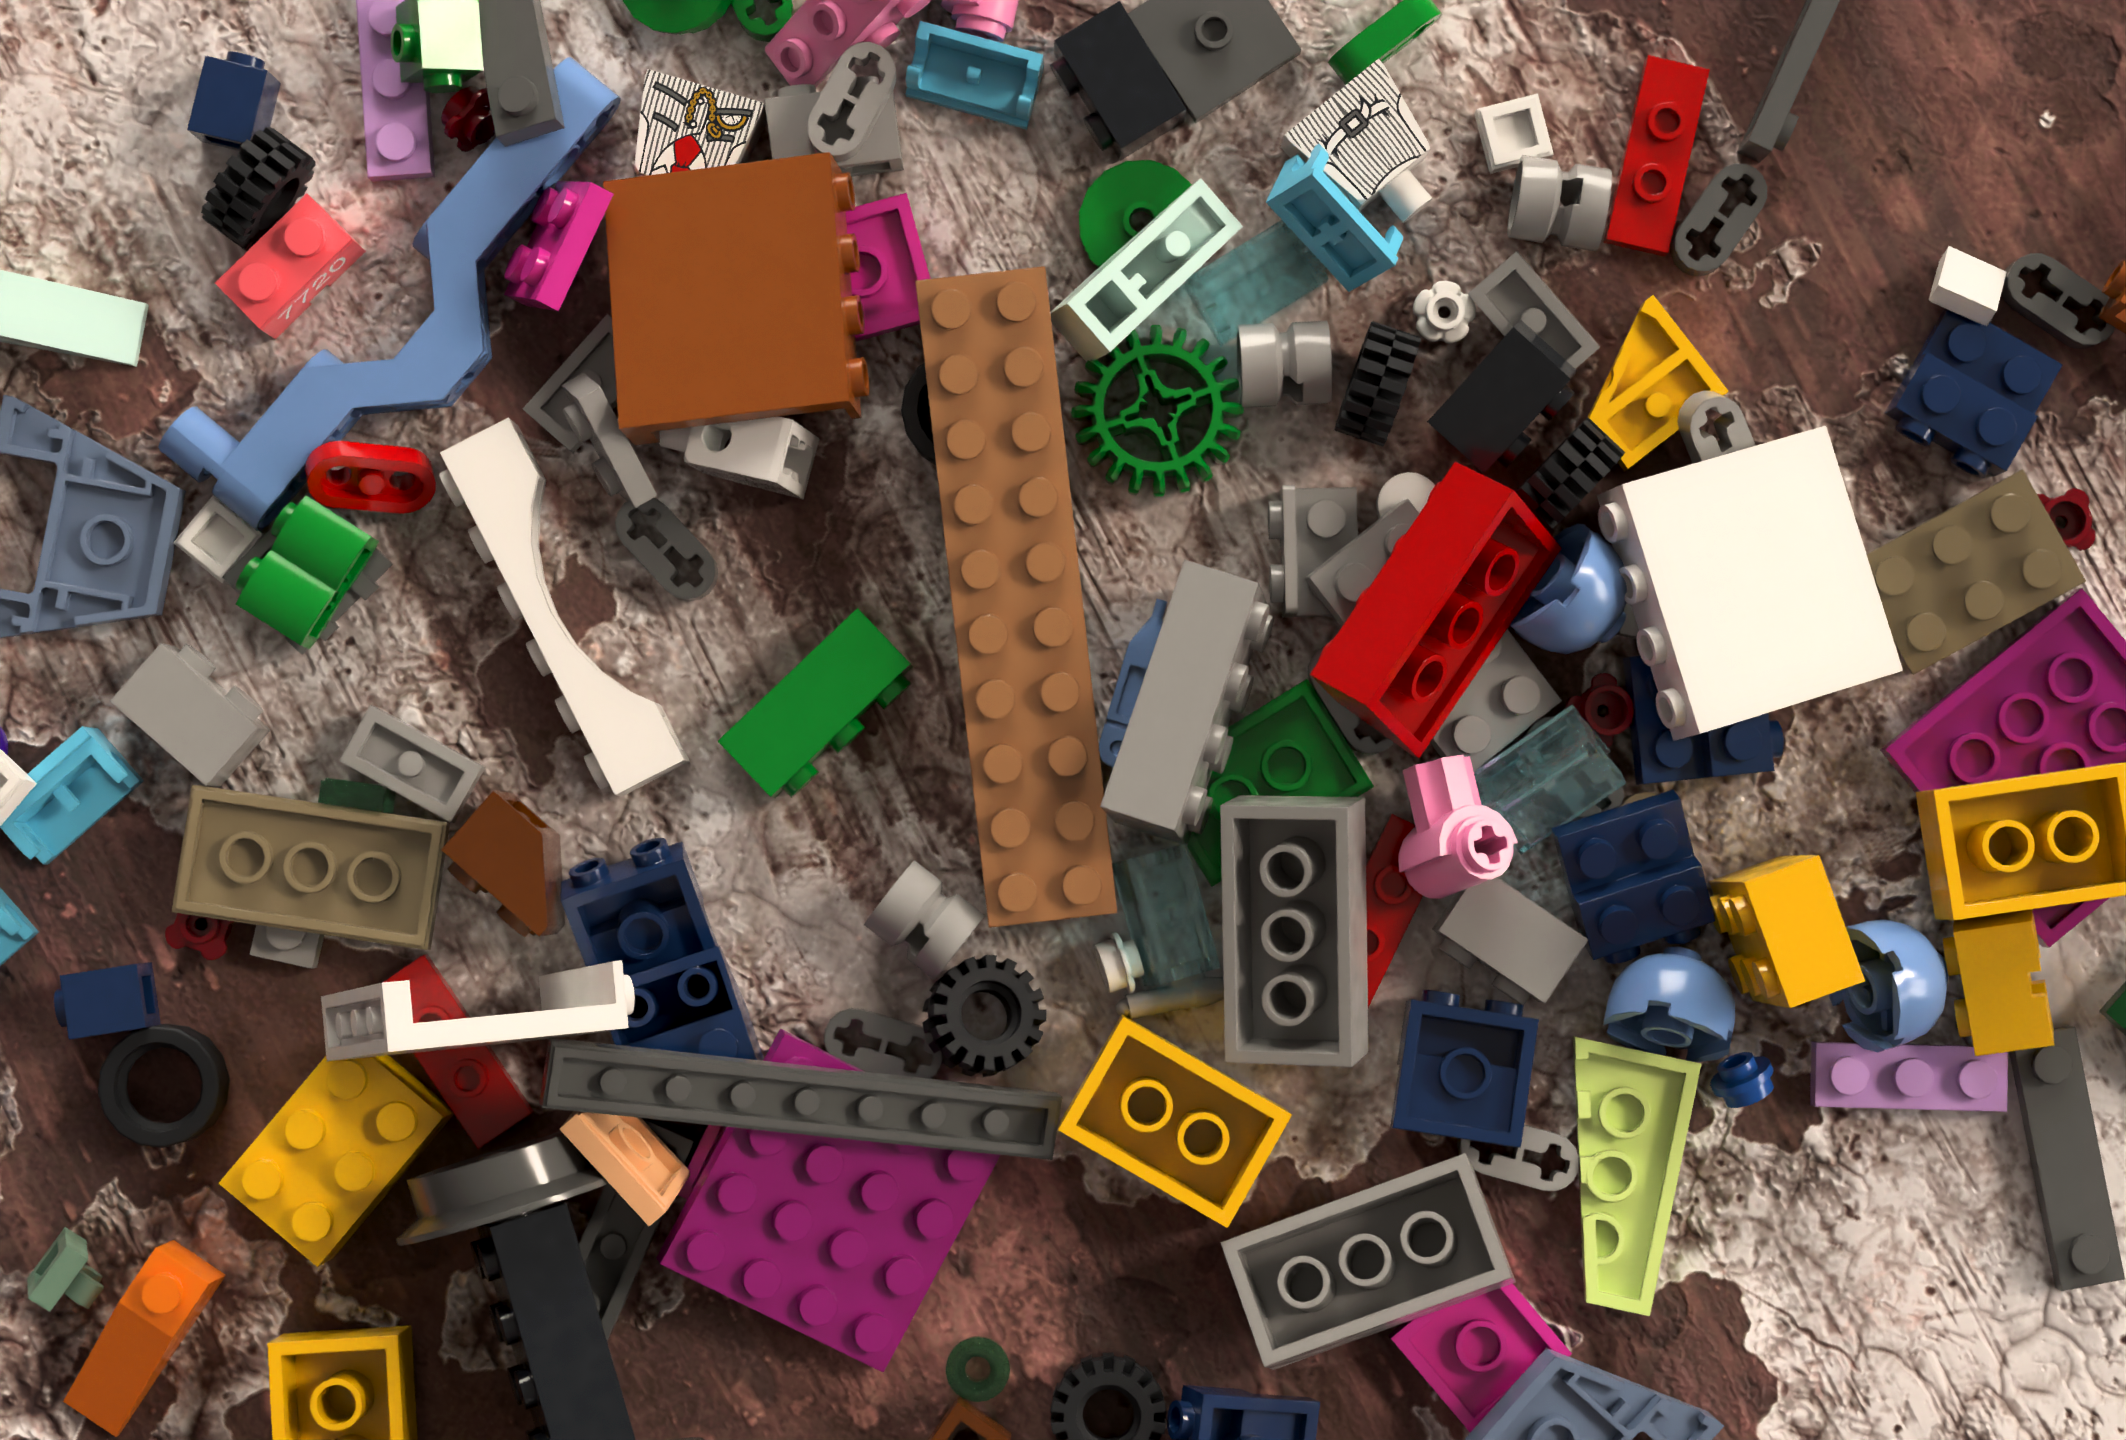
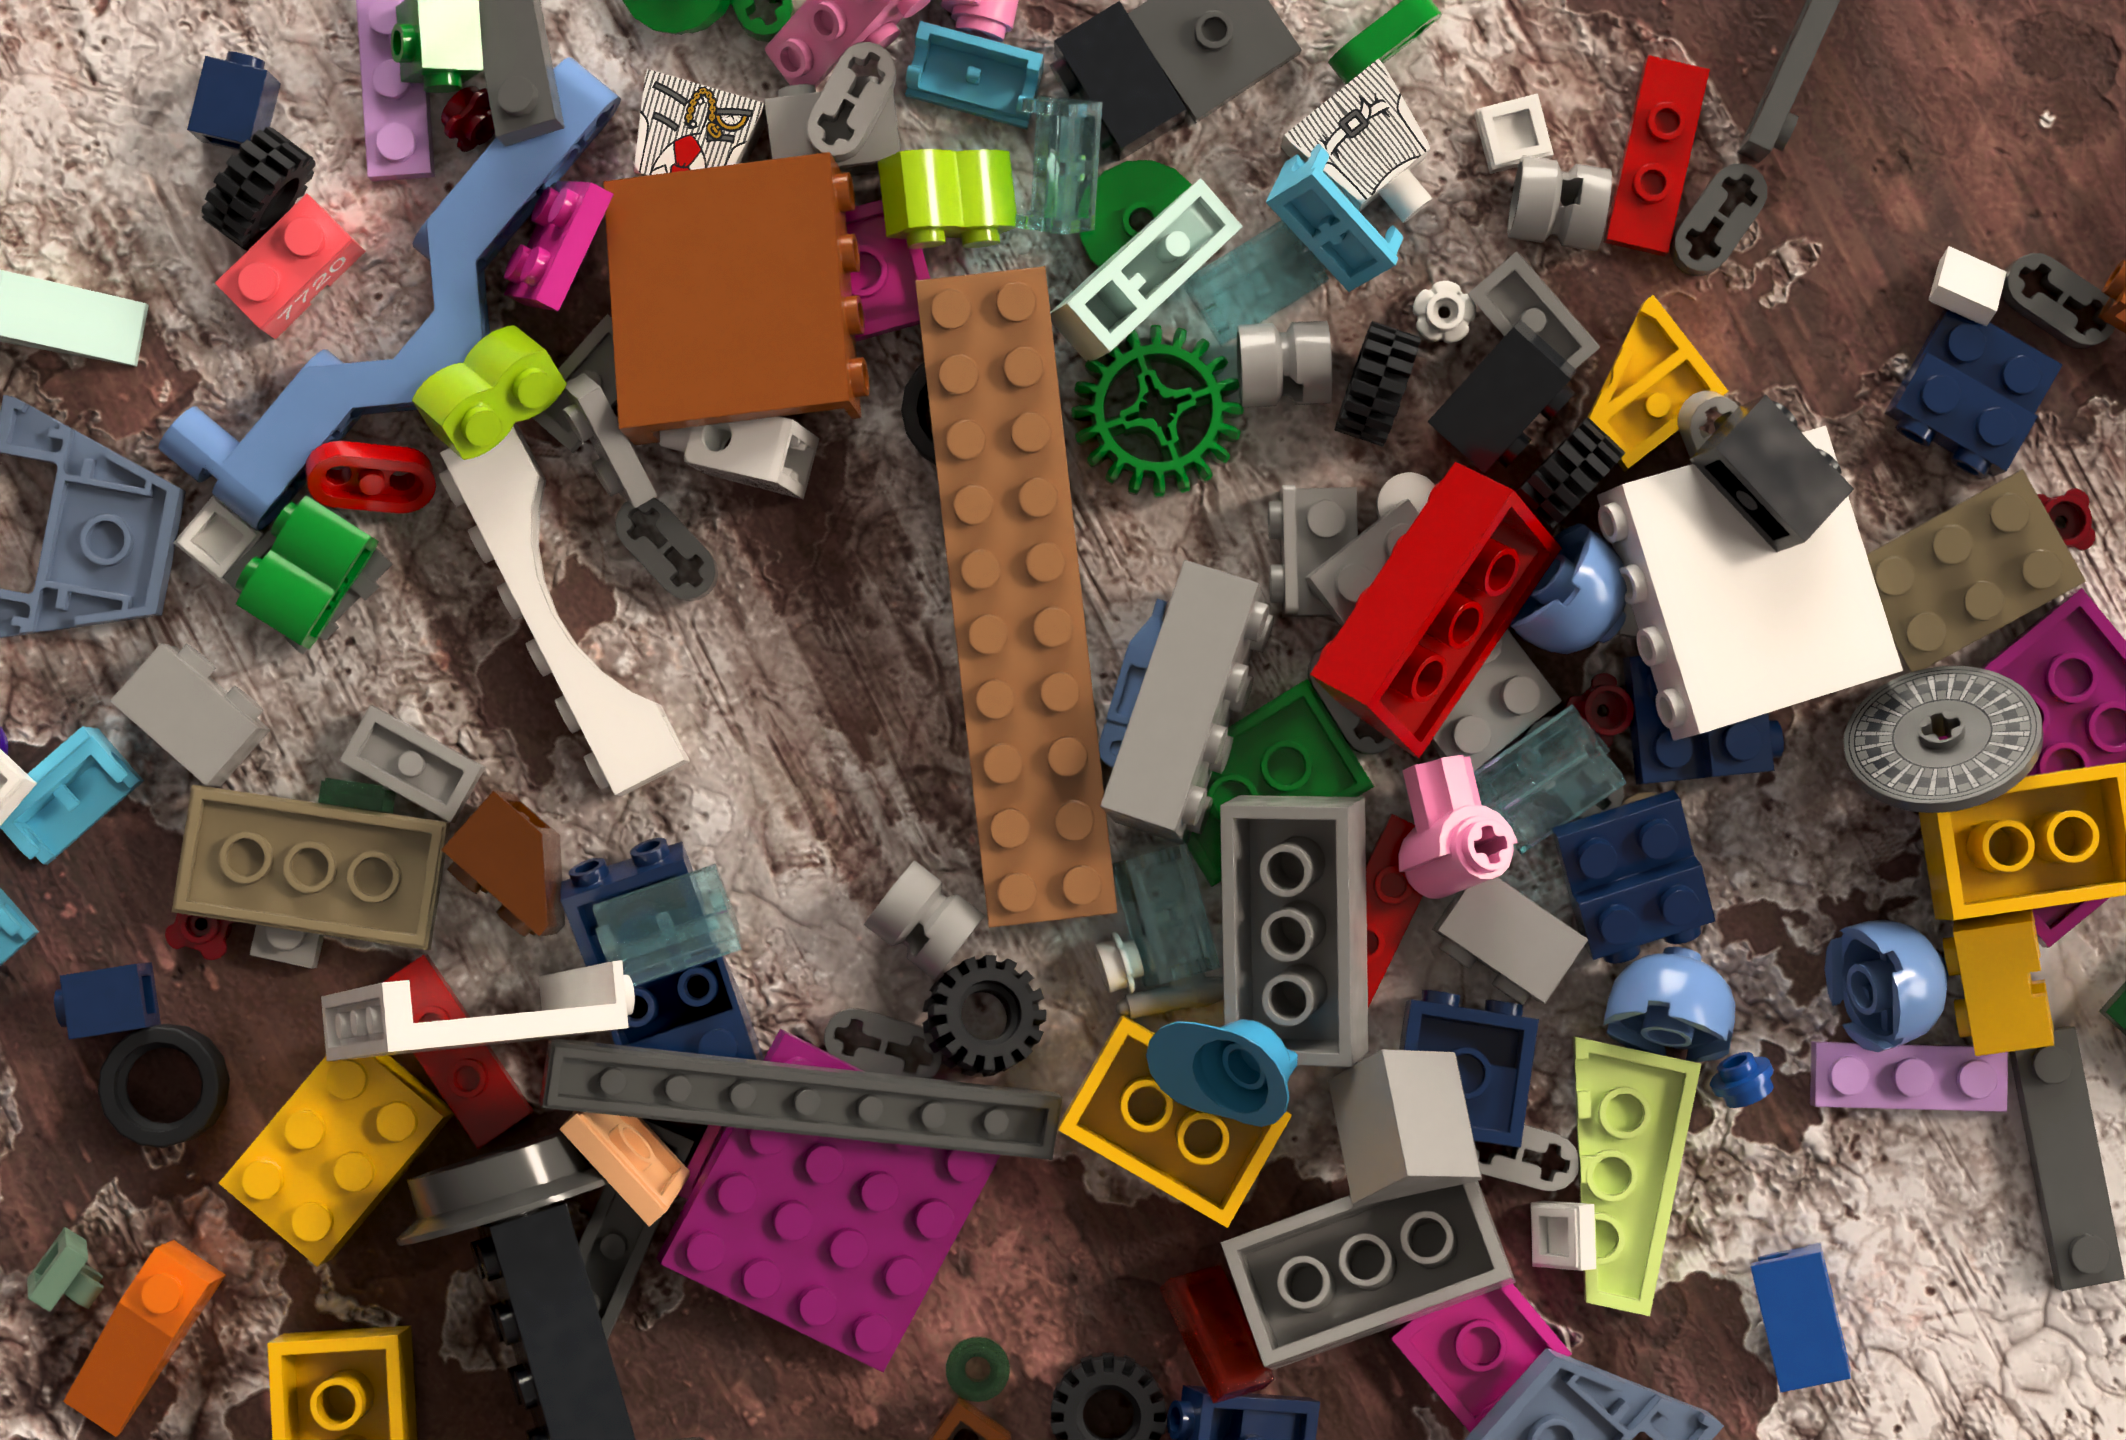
(498, 384): none -> lime brick
(669, 925): none -> clear light blue hinge
(818, 706): green brick -> none
(948, 196): none -> lime brick
(1063, 165): none -> clear light blue hinge
(1216, 1333): none -> clear red plate
(1224, 1070): none -> dark azure piece
(1403, 1125): none -> light grey slope
(1563, 1235): none -> white tile
(1772, 473): none -> black brick
(1784, 931): yellow brick -> none
(1801, 1318): none -> blue hinge
(1988, 749): none -> piece

